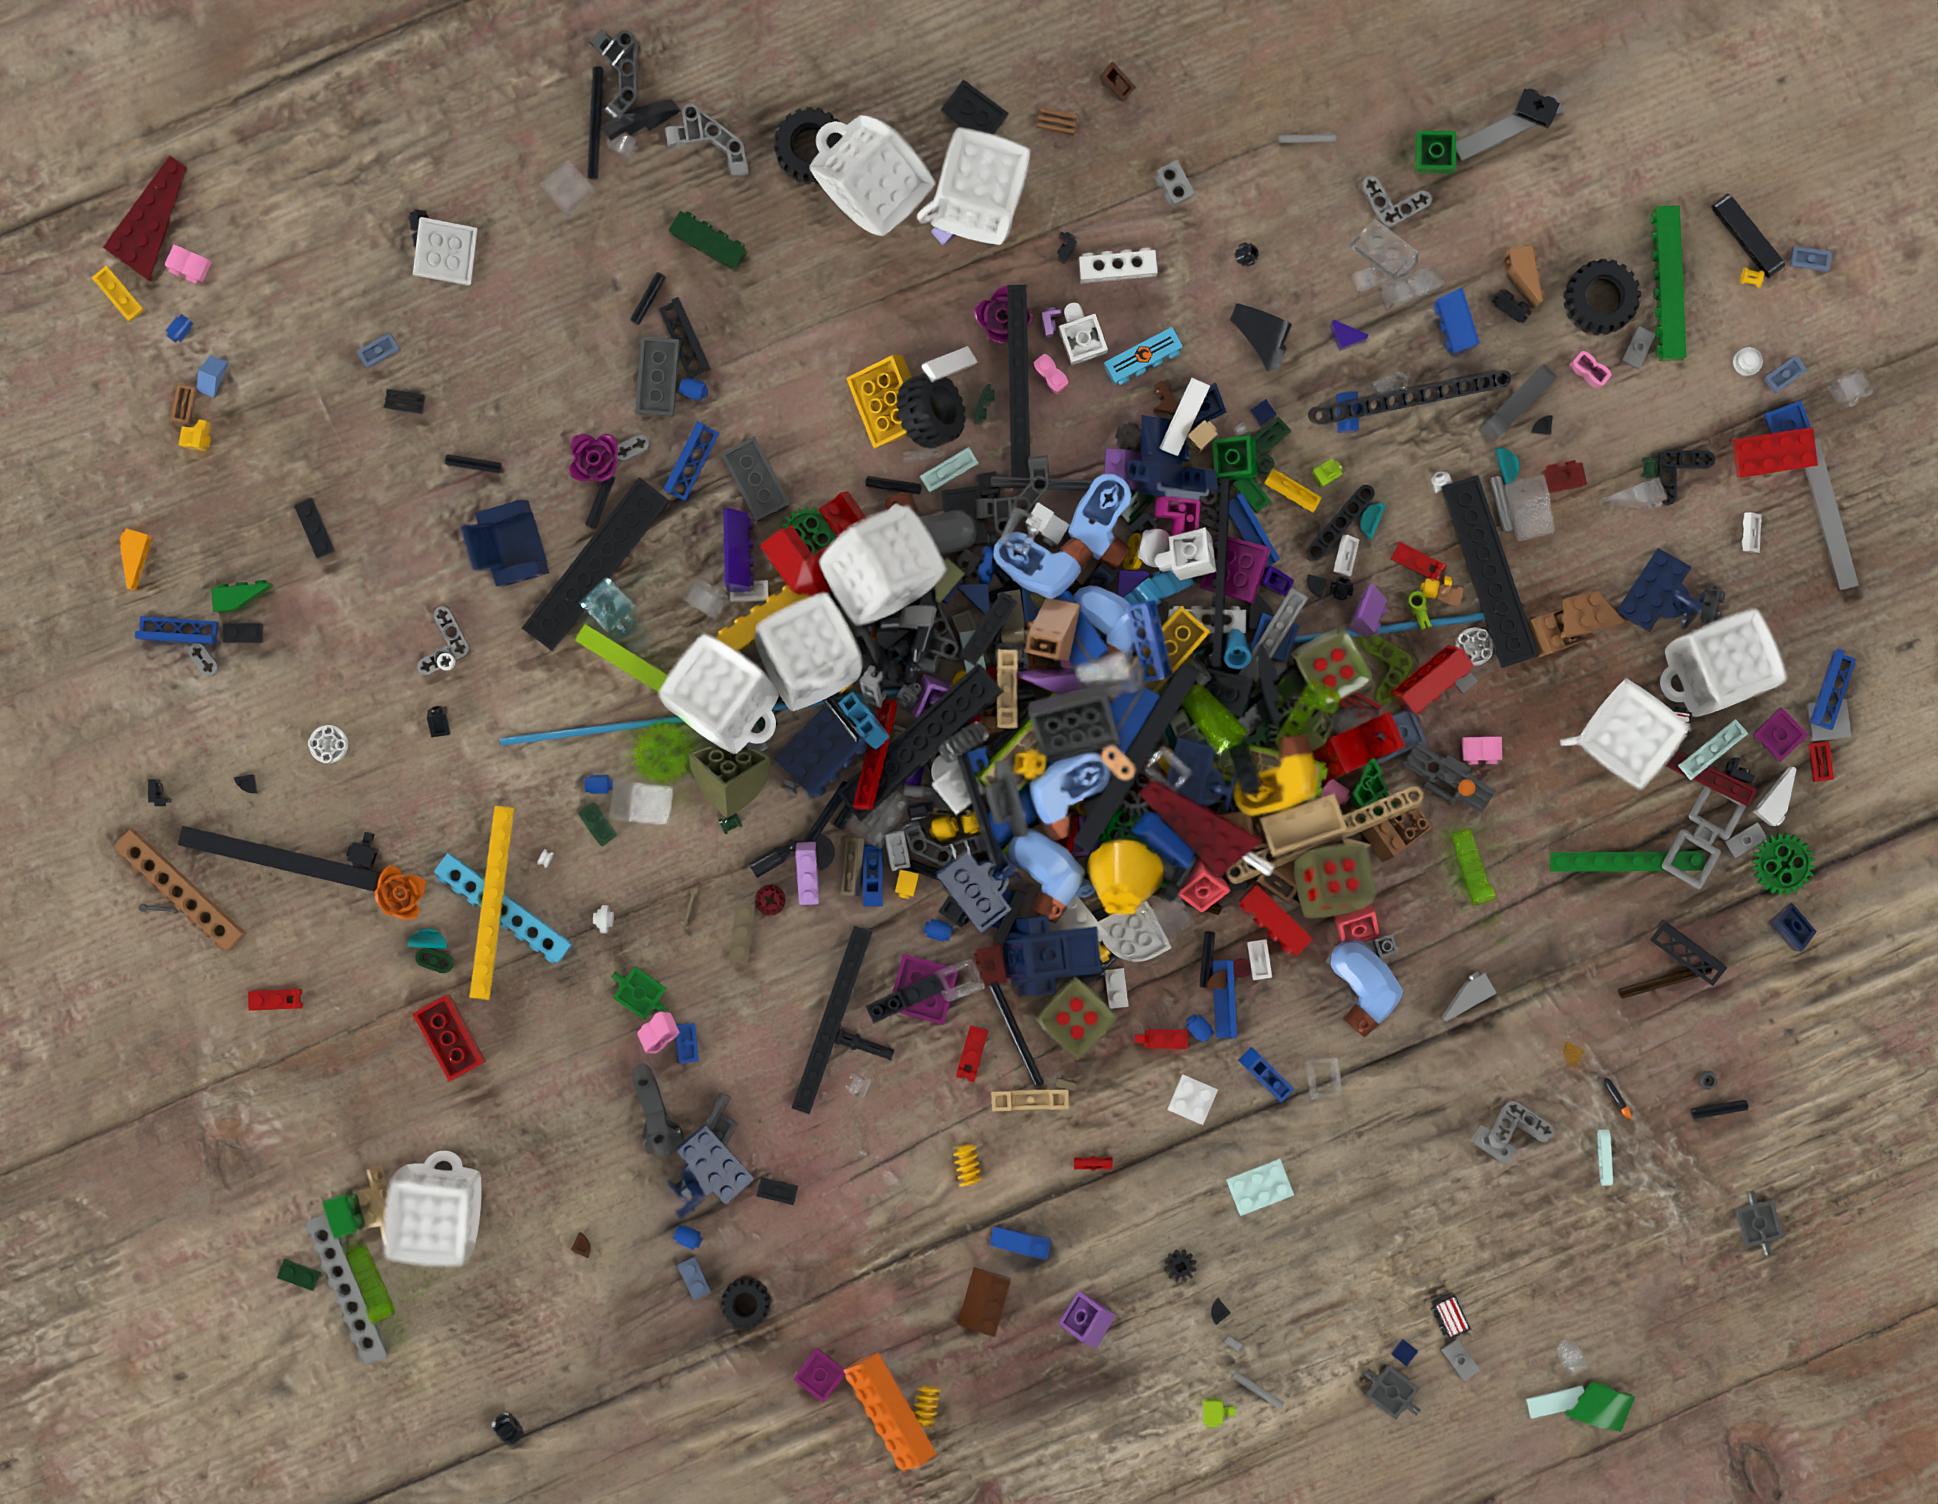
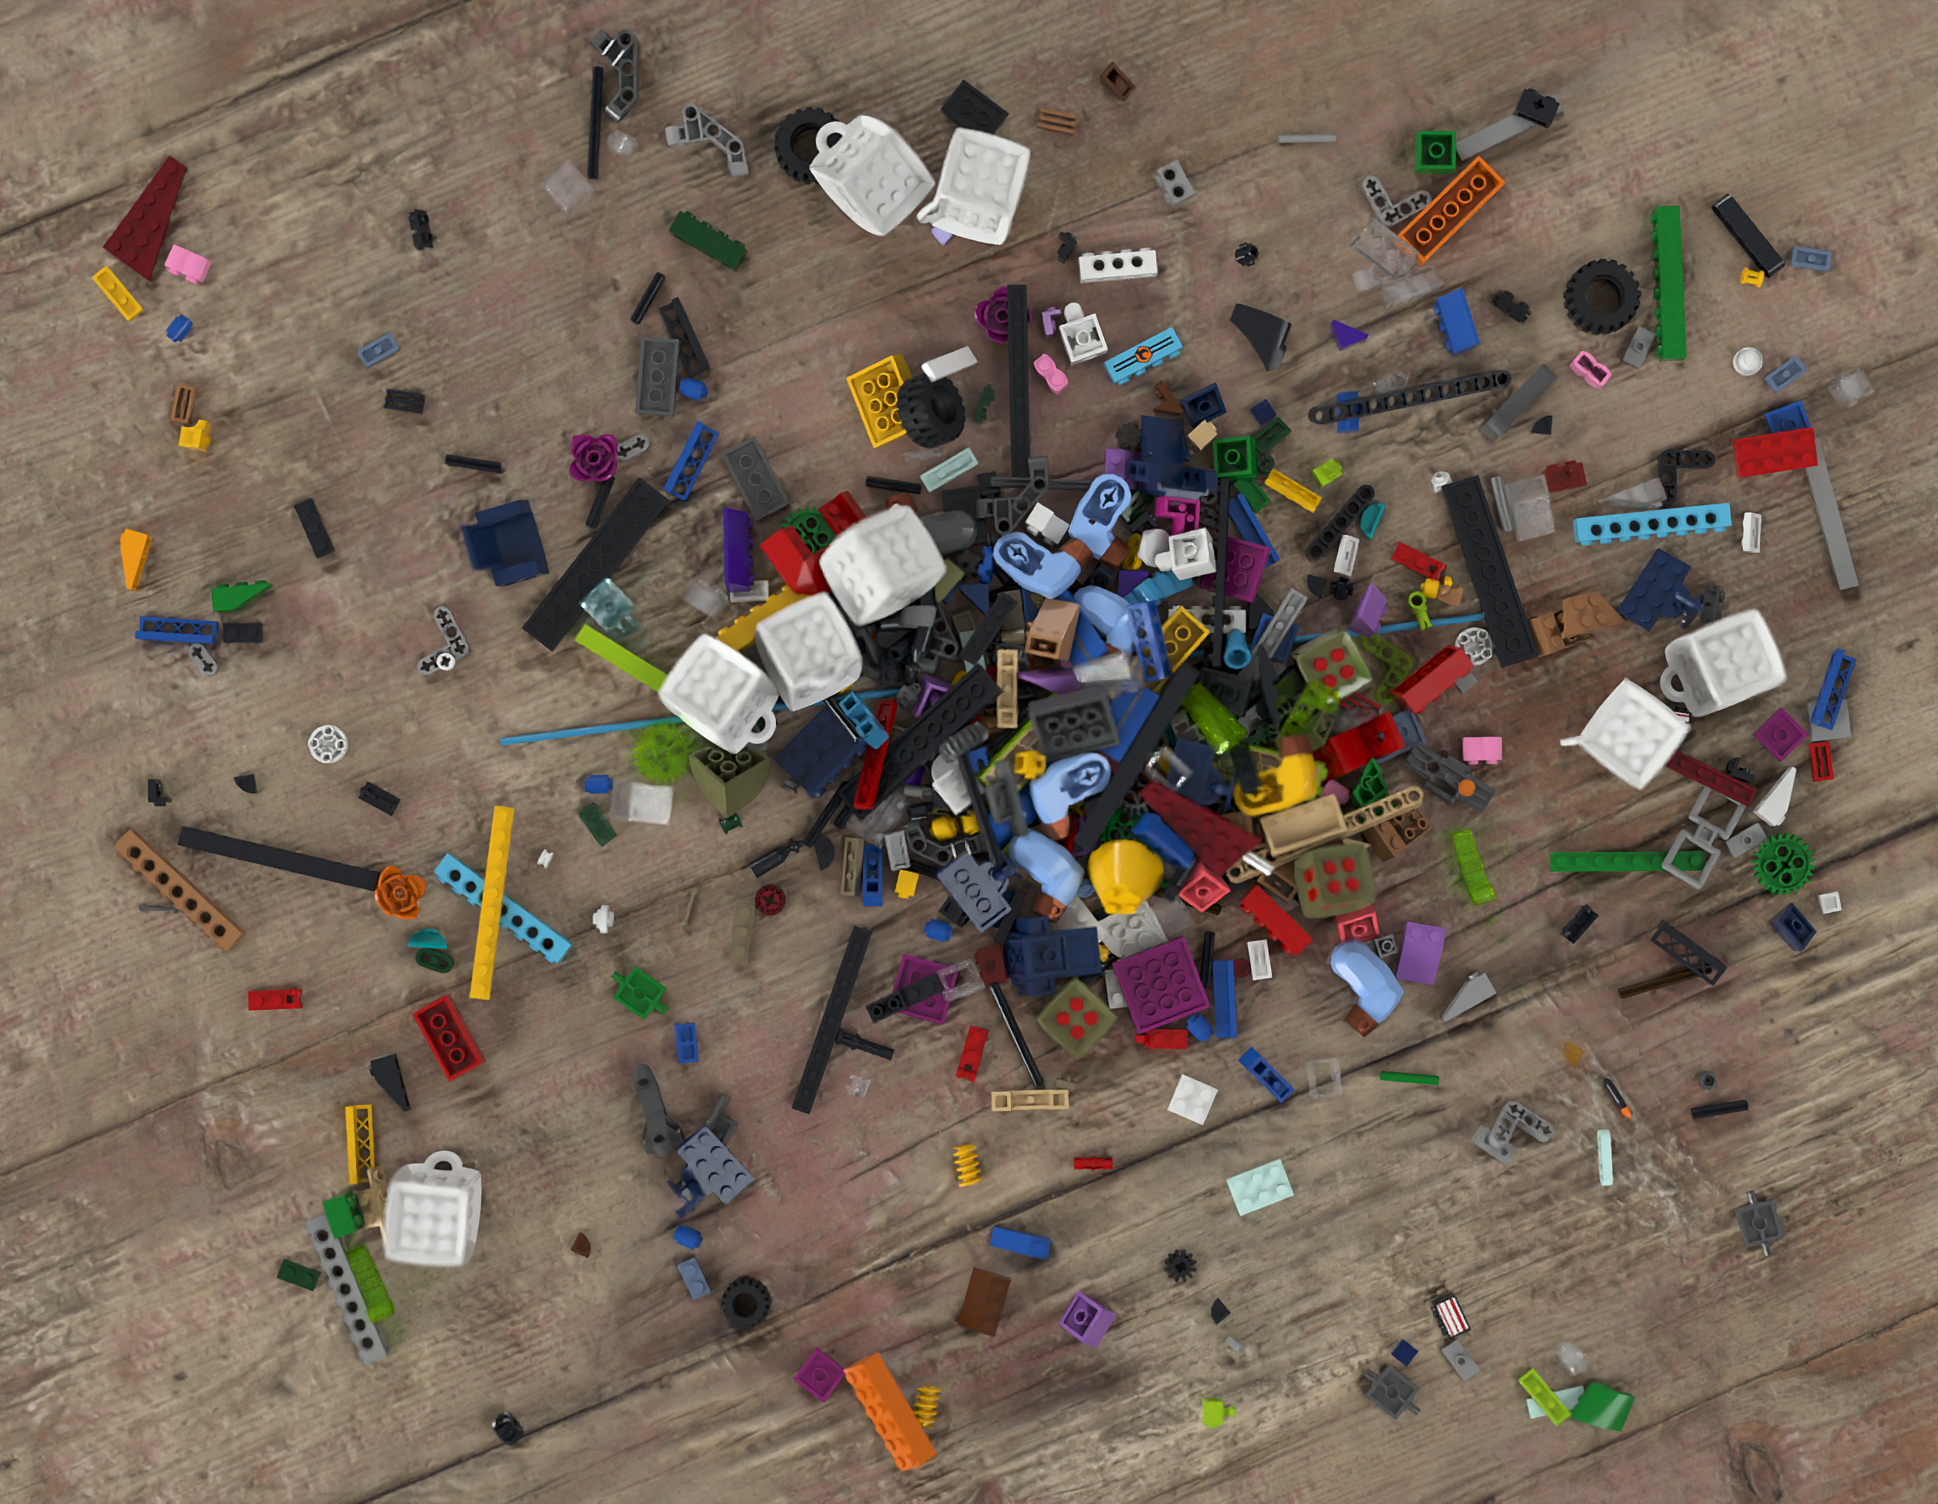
(211, 375): medium blue slope -> none
(353, 1142): none -> yellow fence
(363, 853): black brick -> none
(379, 798): none -> black hinge
(389, 1077): none -> black slope
(438, 721): black bracket -> none
(445, 251): white plate -> none
(636, 119): black slope -> none
(658, 1032): bright pink brick -> none
(777, 1191): black plate -> none
(807, 873): lavender brick -> none
(871, 688): light grey hinge -> none
(1016, 512): clear tile -> none
(1118, 762): light nougat plate -> none
(1160, 984): none -> magenta plate
(1184, 416): white tile -> none
(1196, 662): dark grey beam -> none
(1217, 980): reddish brown tile -> none
(1241, 430): clear piece -> none
(1258, 1390): light grey bar -> none
(1276, 581): dark purple slope -> none
(1409, 1078): none -> green piece
(1420, 952): none -> medium lavender slope
(1452, 209): none -> orange brick
(1508, 465): teal tile -> none
(1524, 275): medium nougat slope -> none
(1544, 1397): none -> lime tile
(1579, 924): none -> black hinge
(1649, 468): clear green bush -> none
(1713, 749): light aqua tile -> none
(1719, 512): none -> medium azure brick
(1829, 902): none -> white tile

